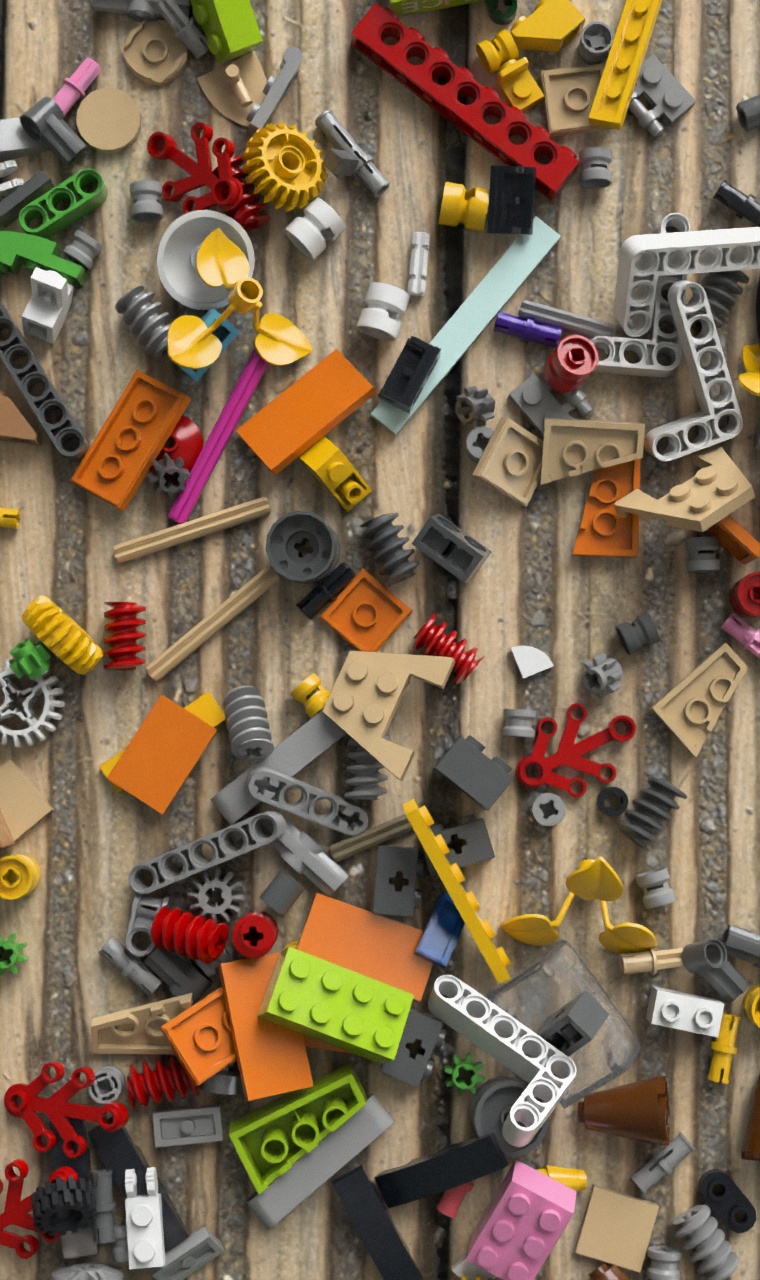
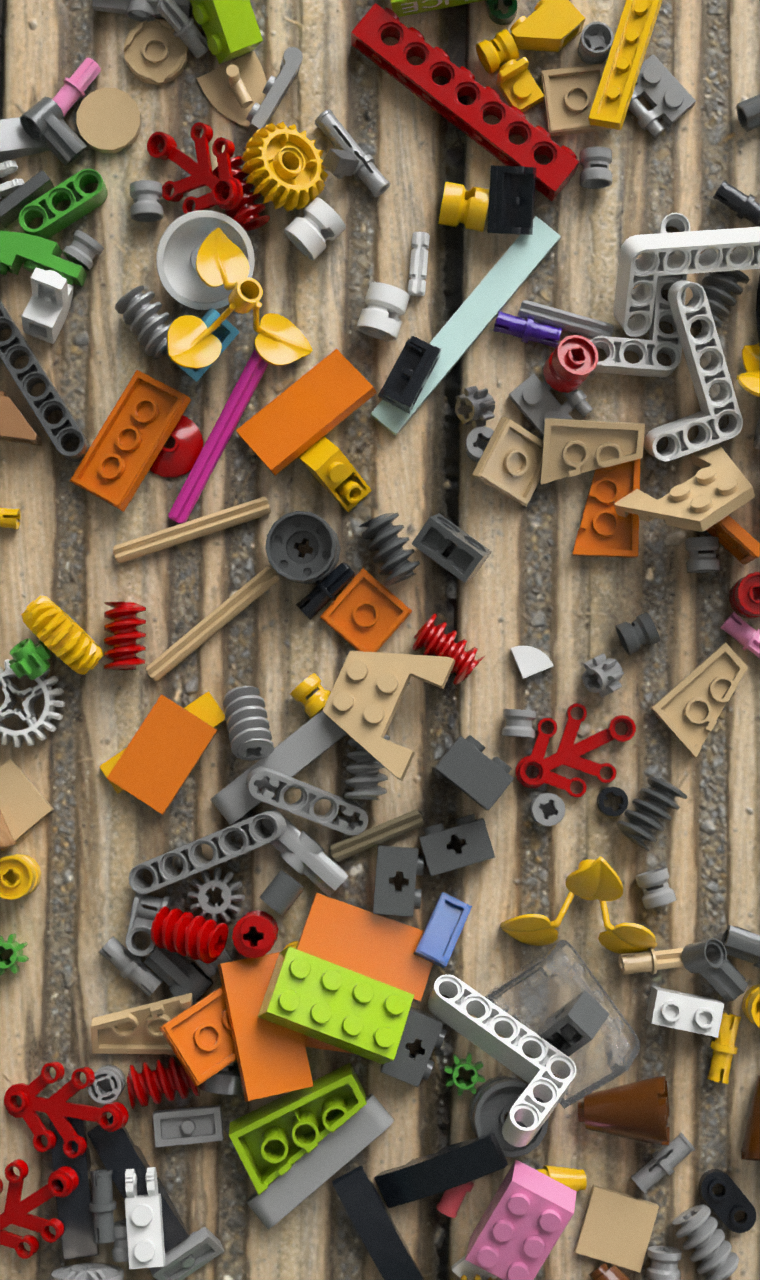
(63, 1206): black tyre -> none
(168, 466): flat silver gear -> none
(452, 878): yellow plate -> none

